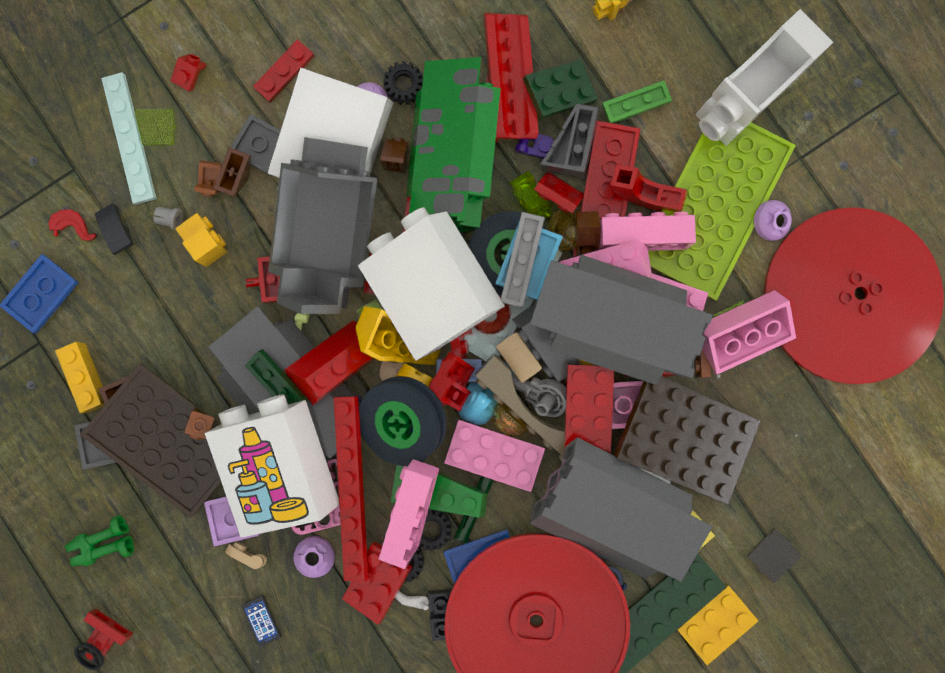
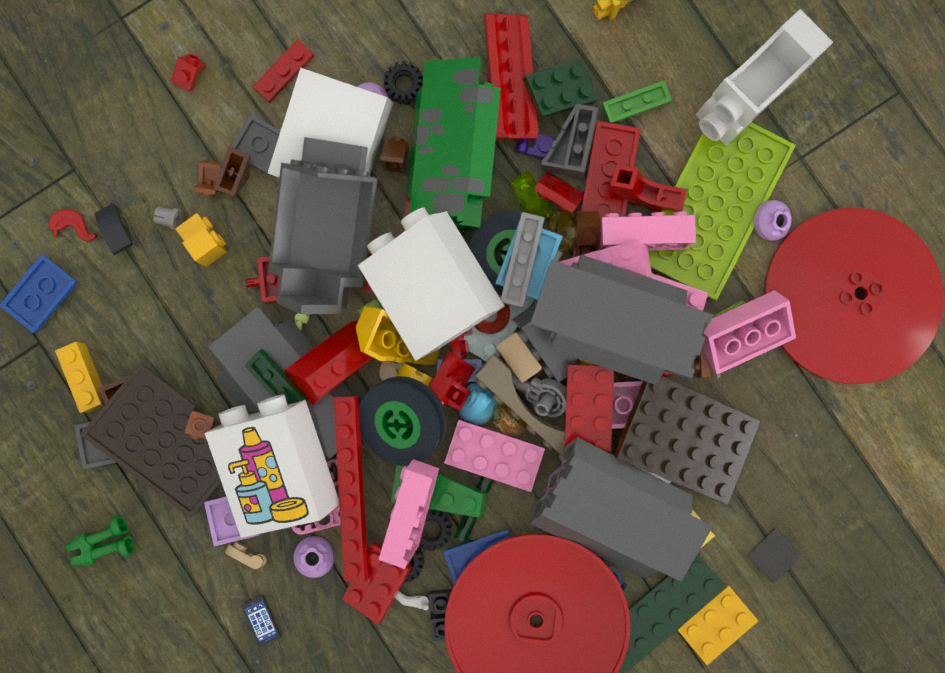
(105, 634): red piece -> none
(128, 138): light aqua plate -> none
(156, 126): clear neon green piece -> none

